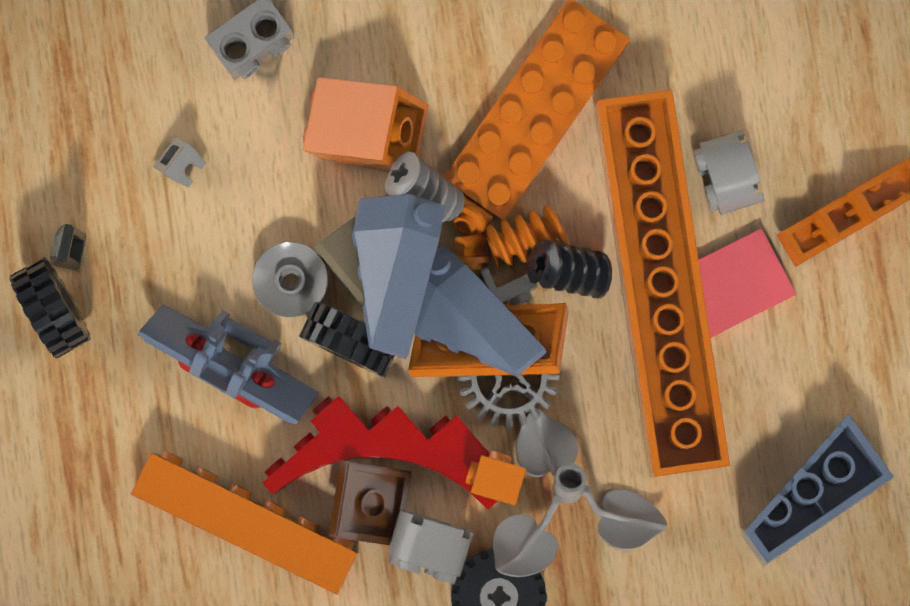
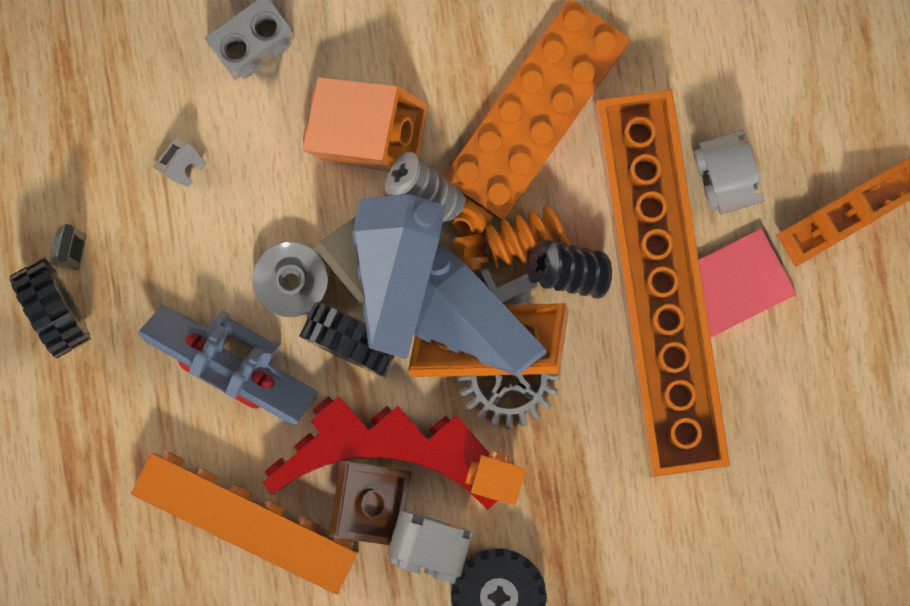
(549, 446): light grey plant -> none
(826, 486): sand blue wedge -> none

